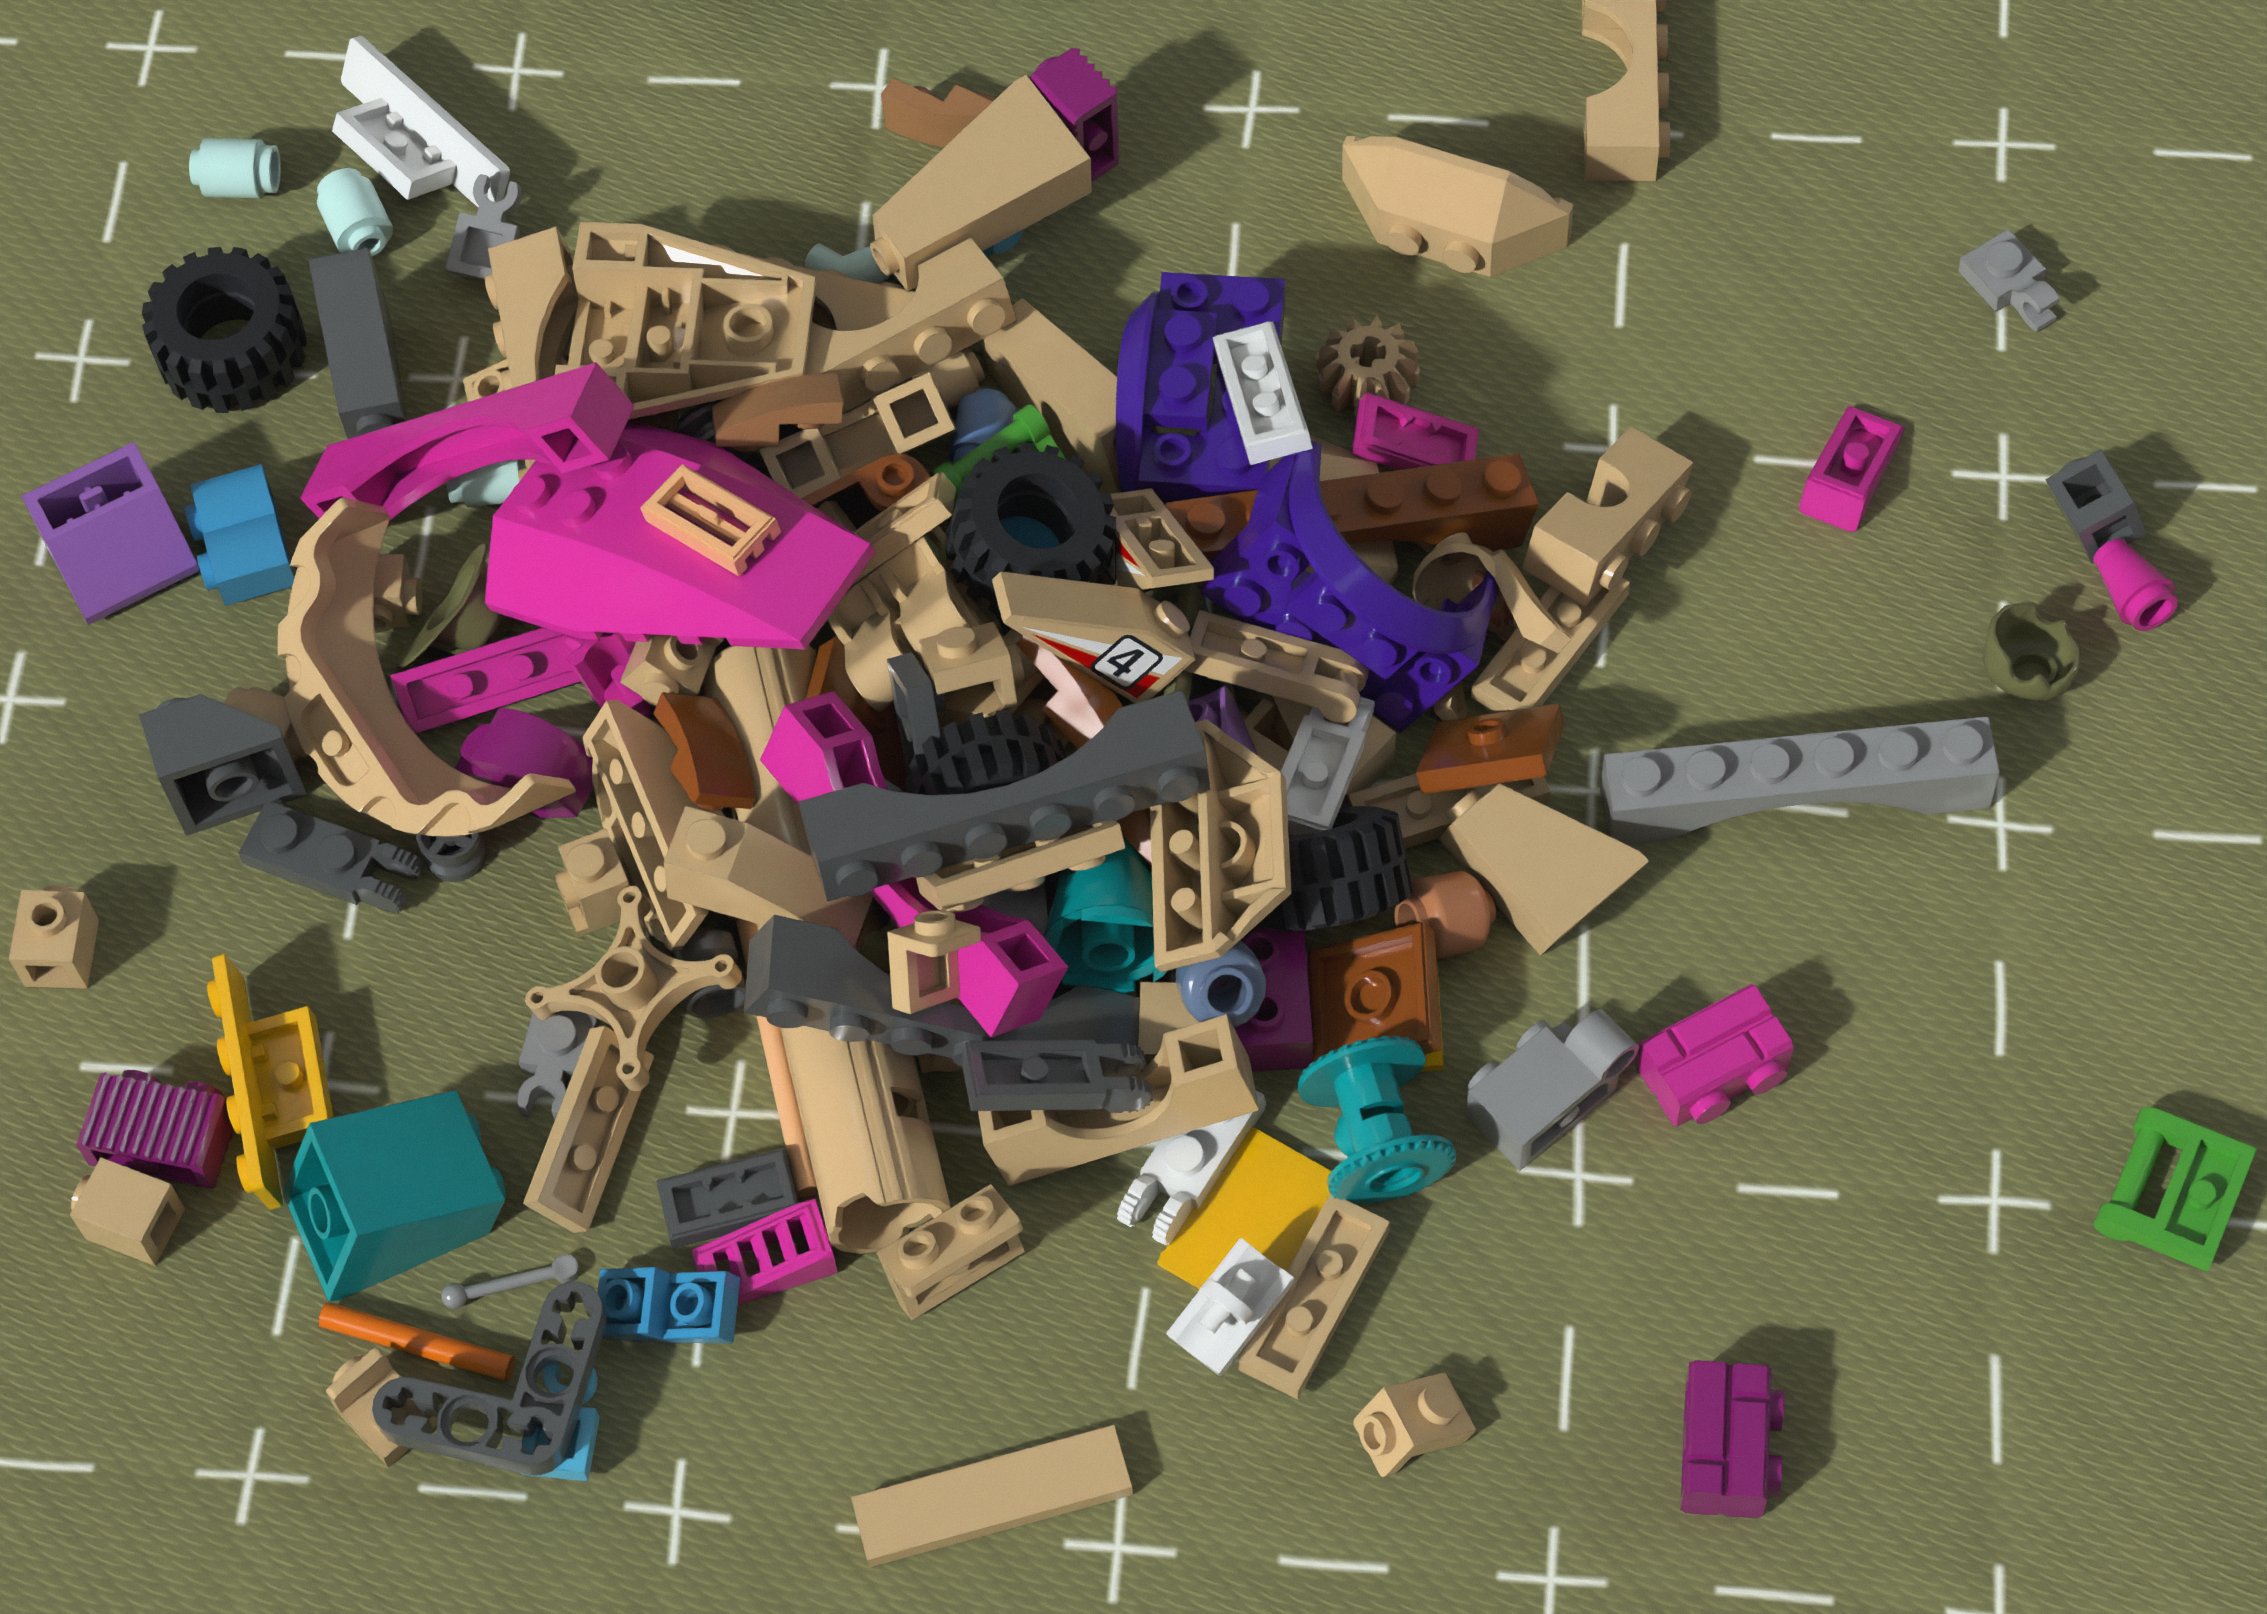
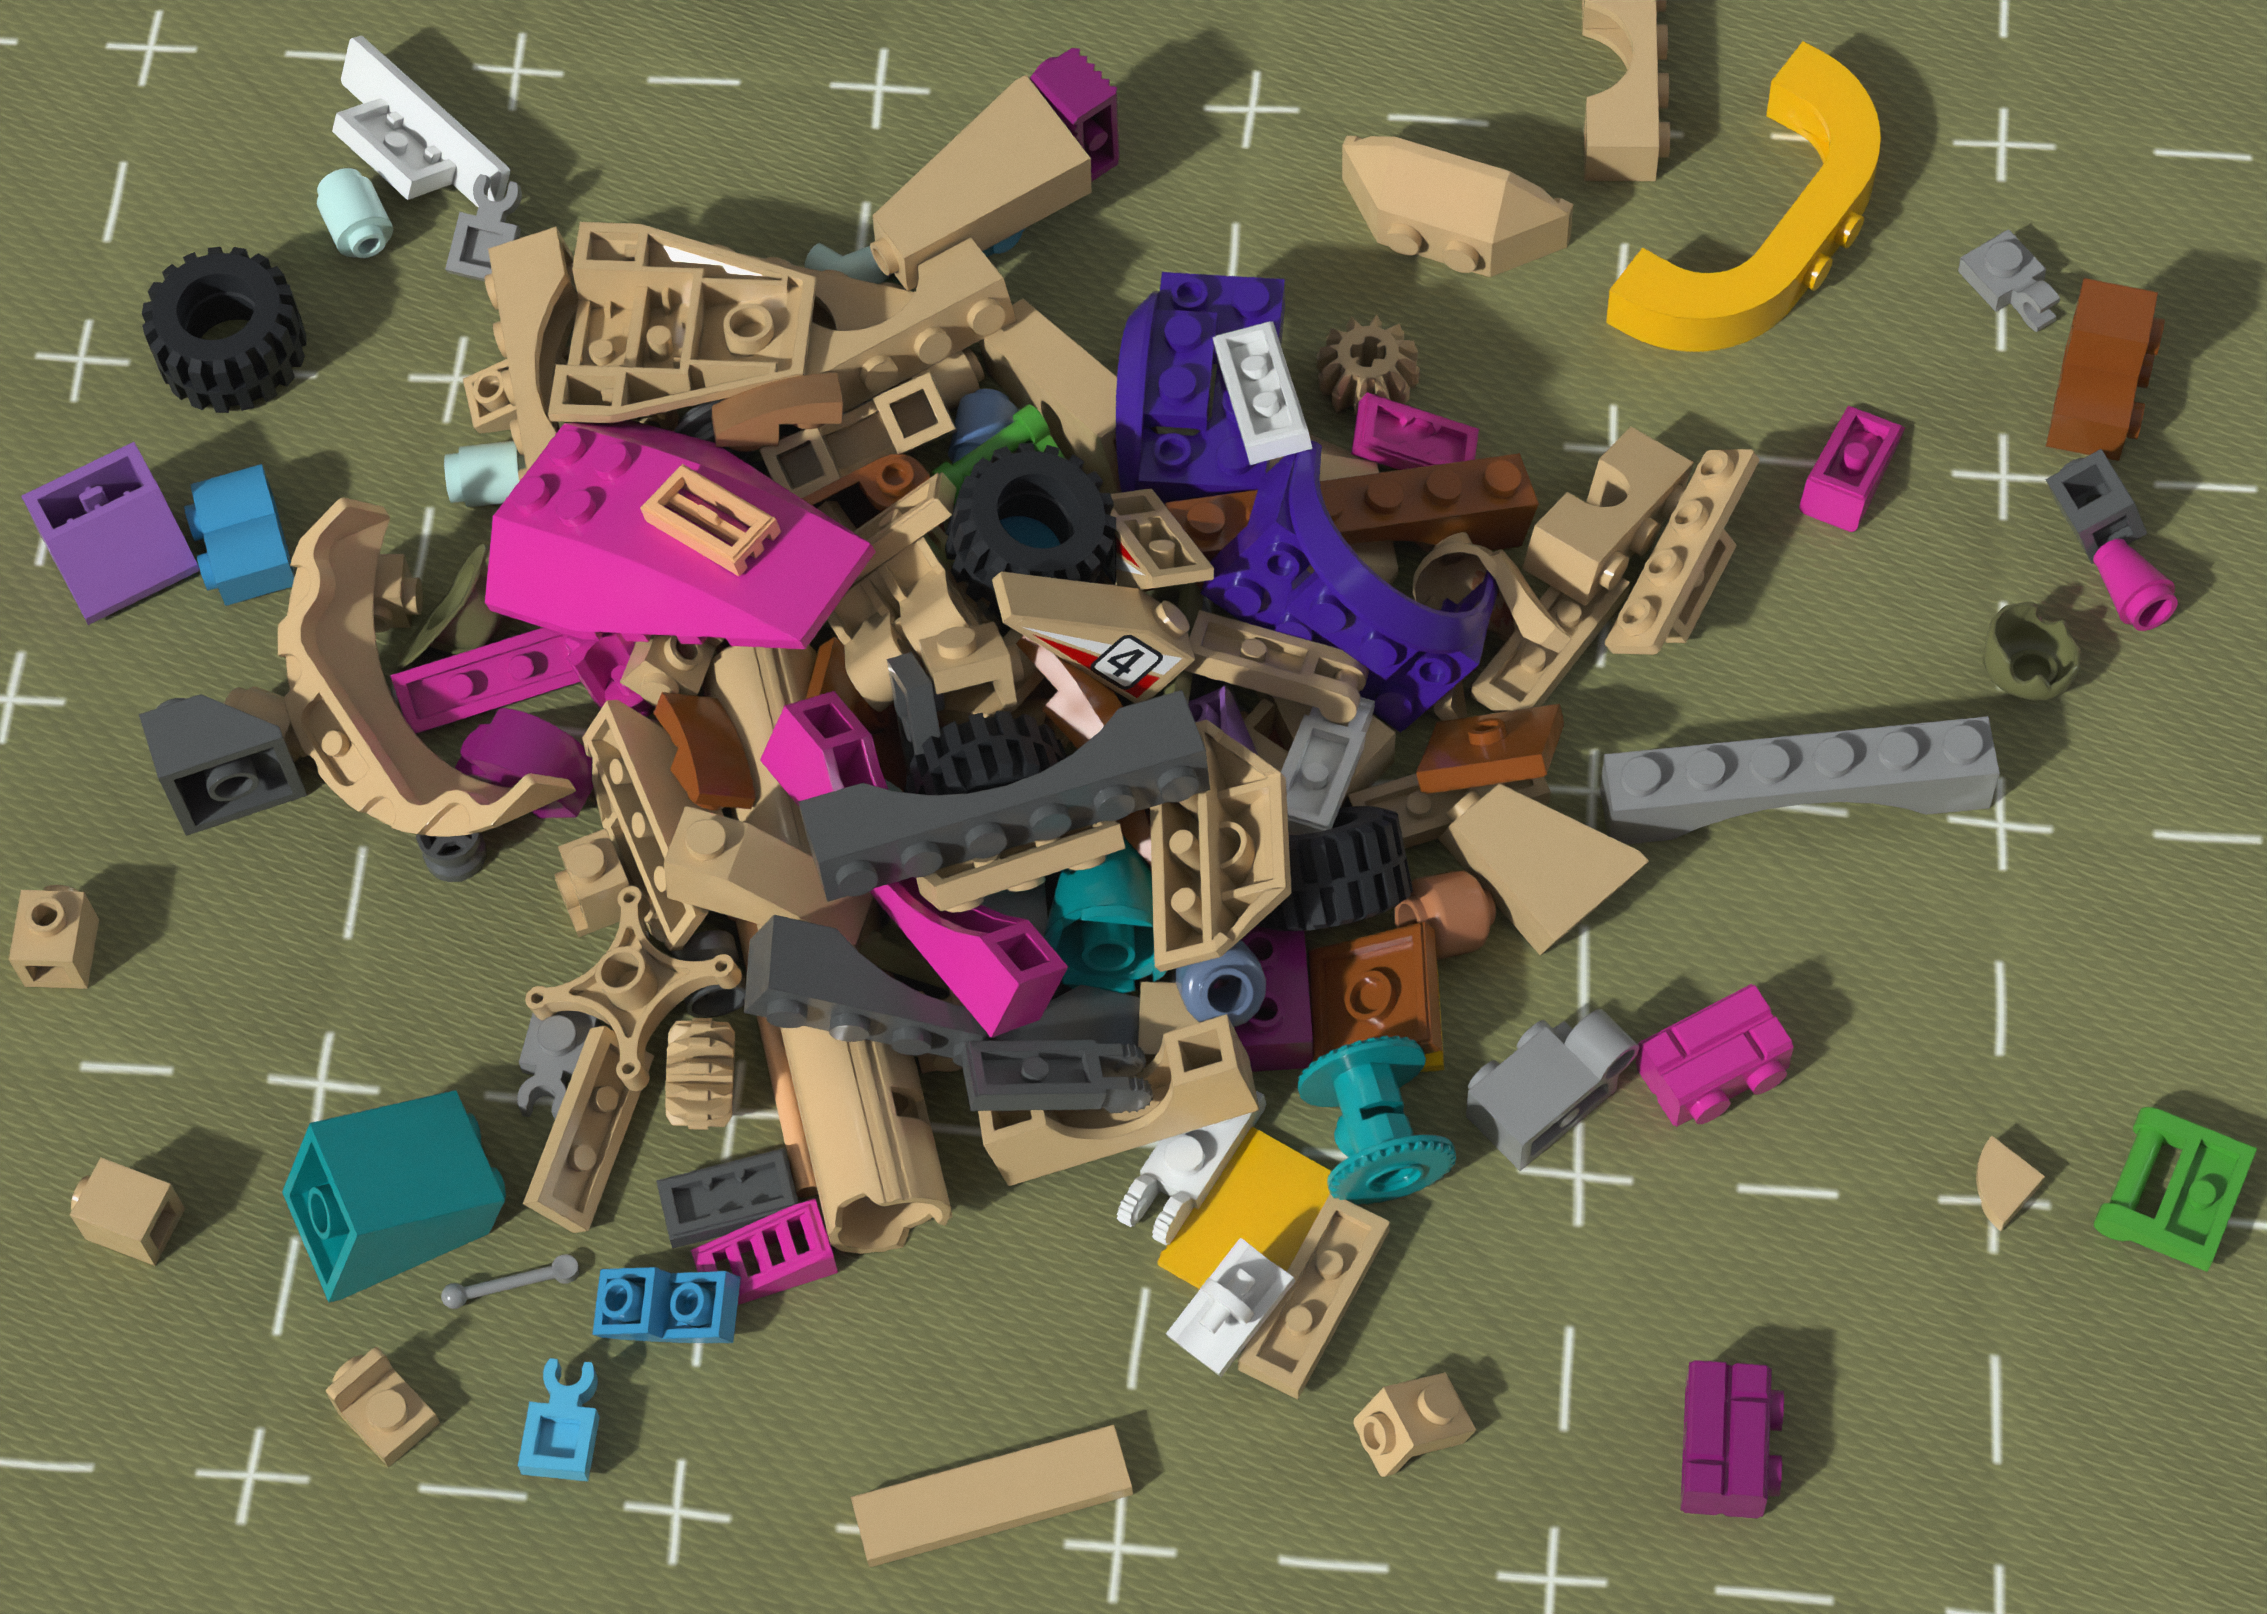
(157, 1128): magenta brick -> none
(235, 168): light aqua brick -> none
(274, 1077): yellow bracket -> none
(327, 857): dark grey hinge -> none
(358, 341): dark grey slope -> none
(417, 1341): orange bar -> none
(528, 1408): dark grey beam -> none
(554, 420): dark pink arch -> none
(700, 1073): none -> tan gear
(926, 960): tan bracket -> none
(927, 119): medium nougat slope -> none
(952, 1251): tan bracket -> none
(1686, 558): none -> tan bracket
(1730, 307): none -> yellow arch
(2004, 1182): none -> tan tile
(2102, 365): none -> dark orange brick

